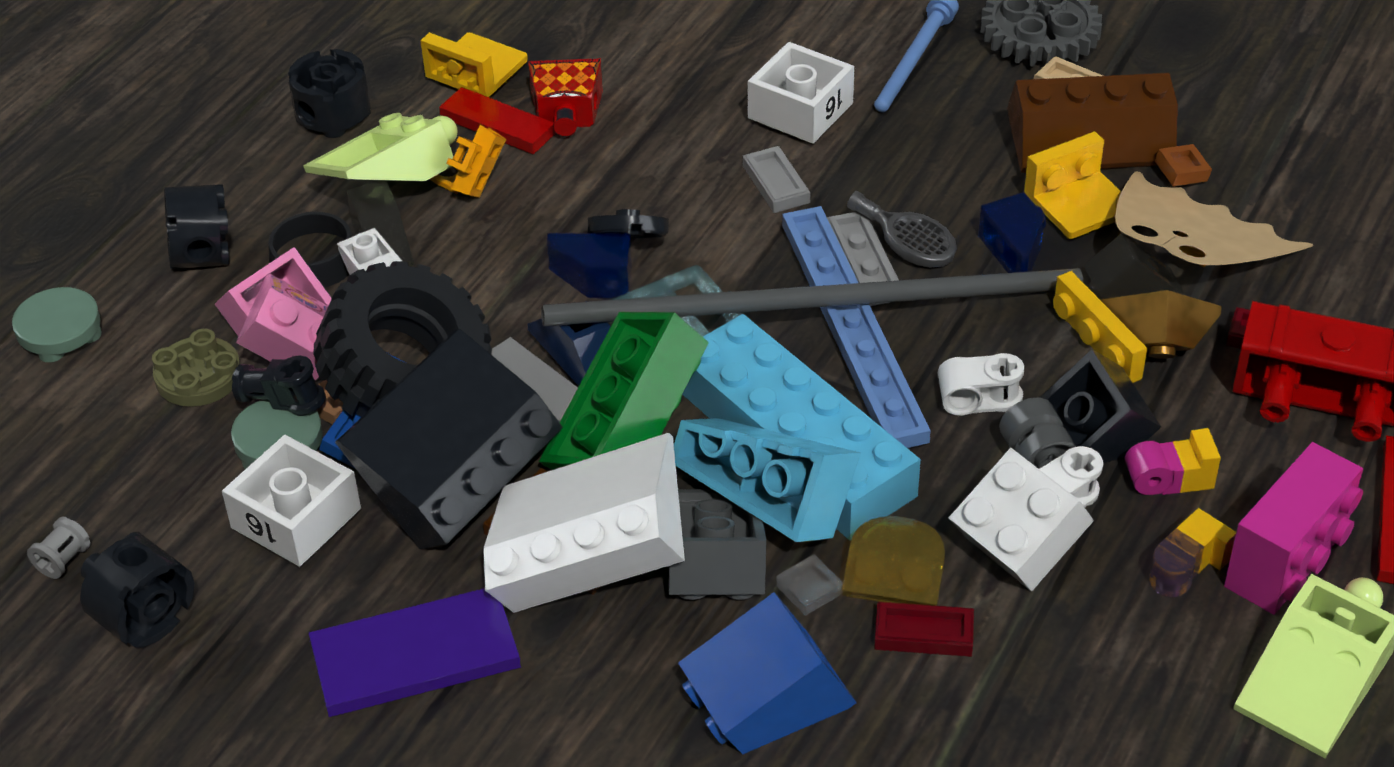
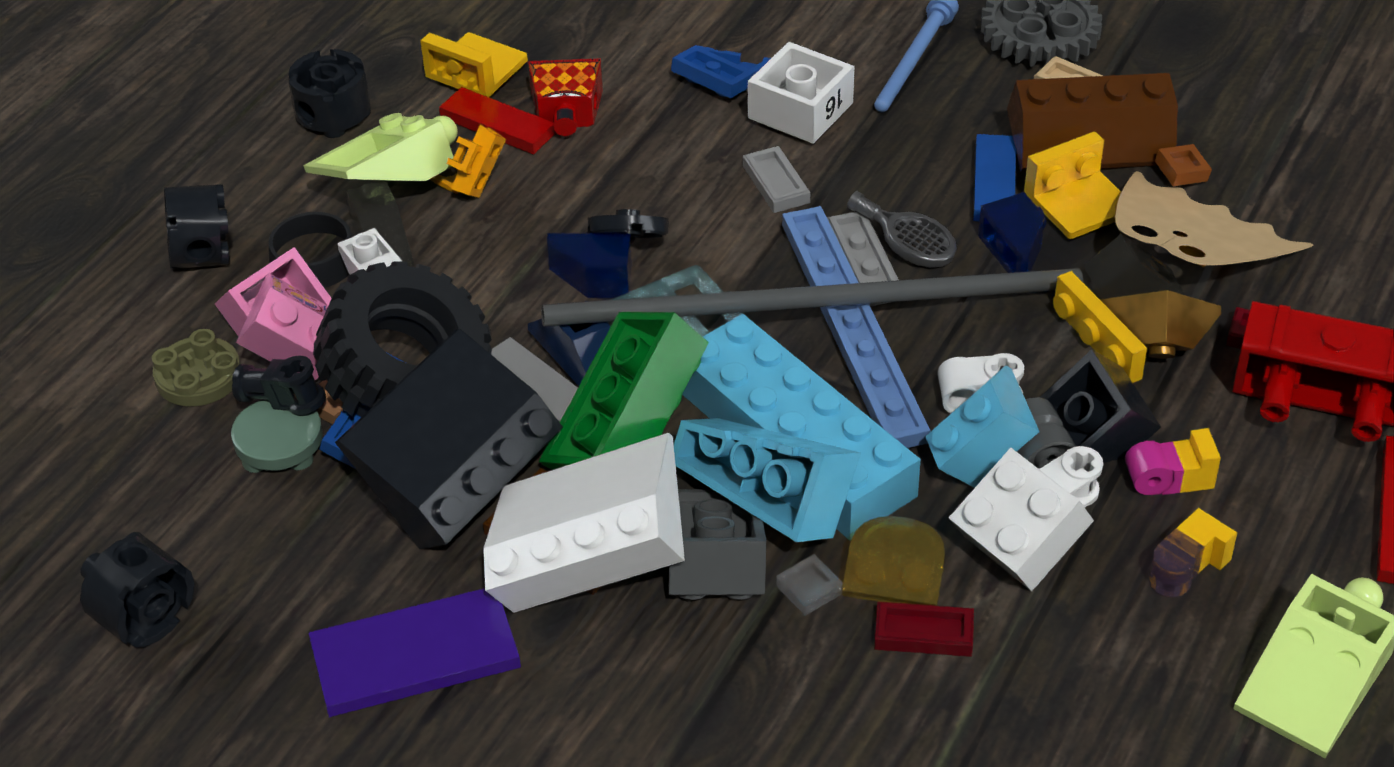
(56, 322): sand green tile -> none
(58, 547): light grey bush -> none
(292, 500): white brick -> none
(716, 69): none -> blue wing
(763, 678): blue slope -> none
(983, 429): none -> medium azure slope
(993, 170): none -> blue tile
(1294, 528): dark pink brick -> none

